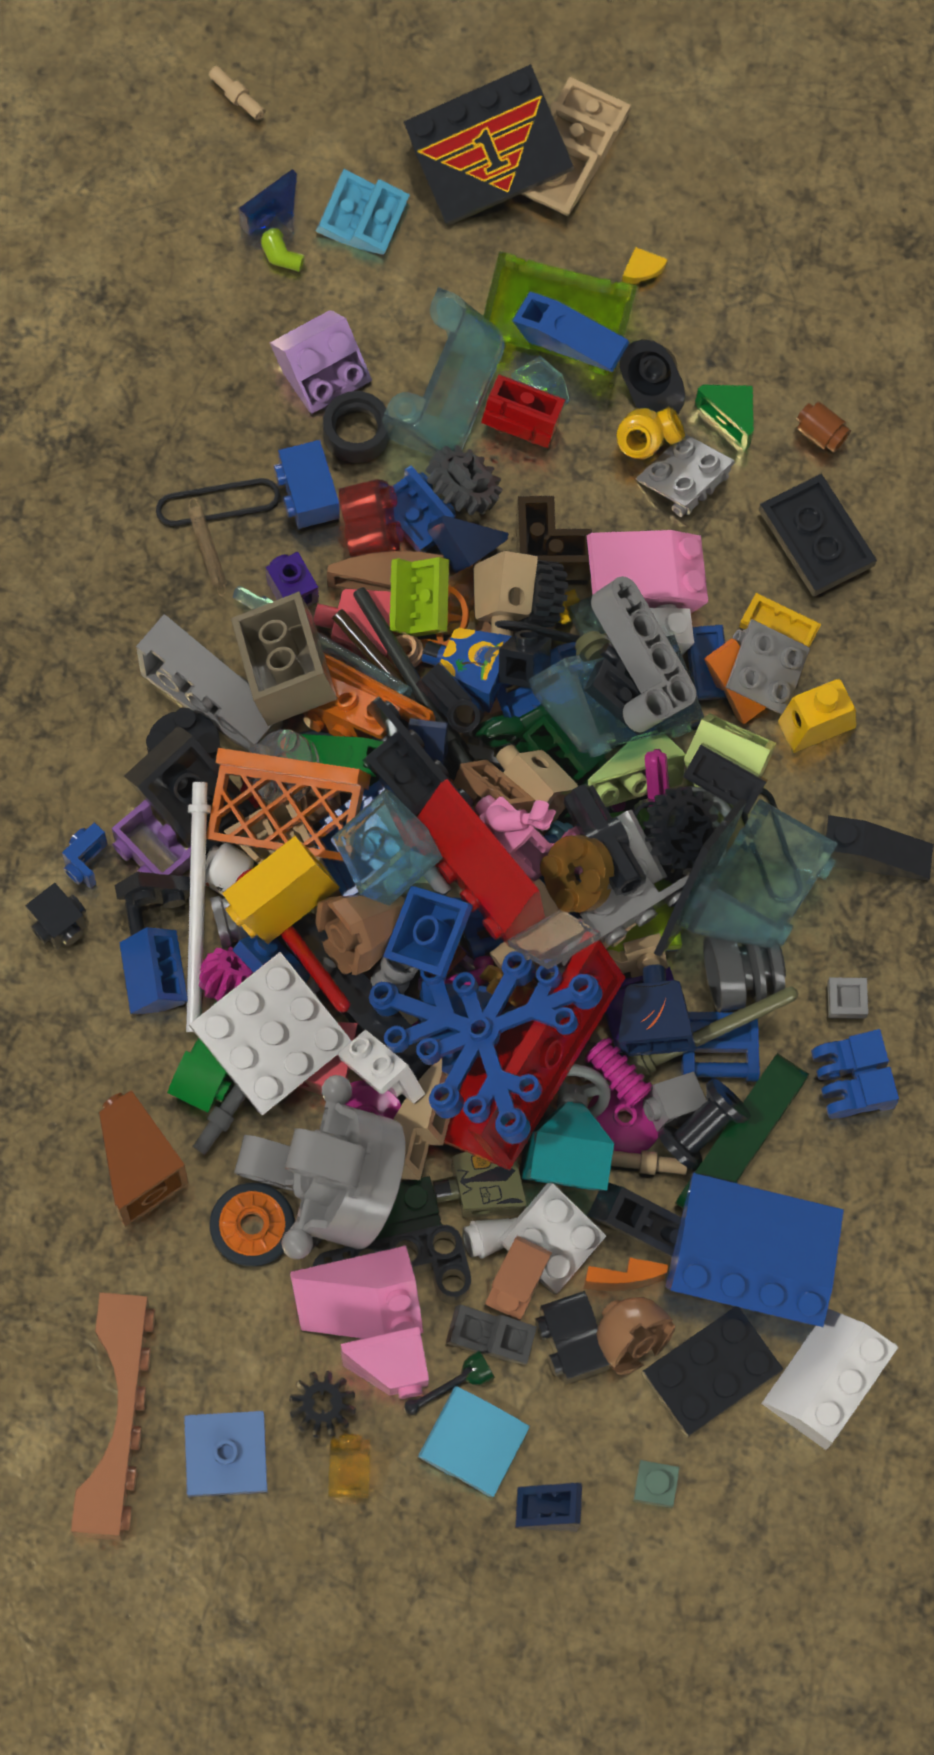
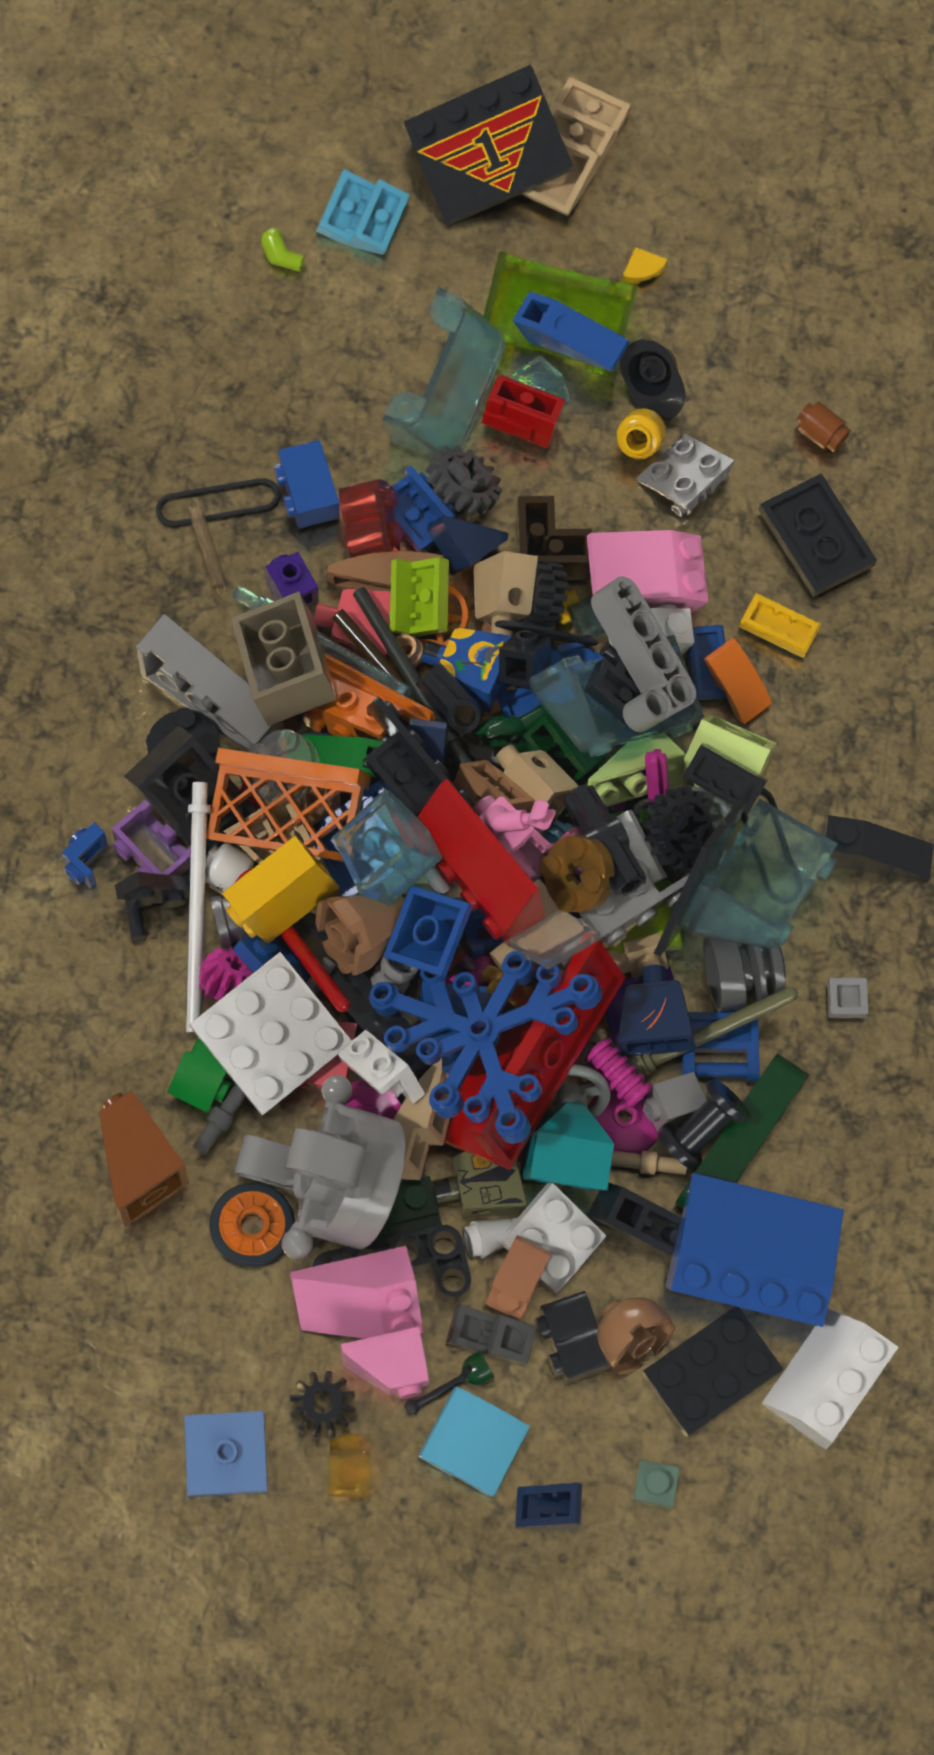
(56, 917): black brick -> none
(102, 1498): nougat arch -> none
(153, 971): blue brick -> none
(237, 92): tan bar -> none
(275, 200): clear blue slope -> none
(321, 360): lavender slope -> none
(353, 402): black tyre -> none
(590, 644): olive plate -> none
(637, 1275): orange slope -> none
(672, 425): yellow tile -> none
(729, 409): green slope -> none
(767, 666): light grey hinge -> none
(823, 715): yellow torso -> none
(867, 1061): blue legs -> none

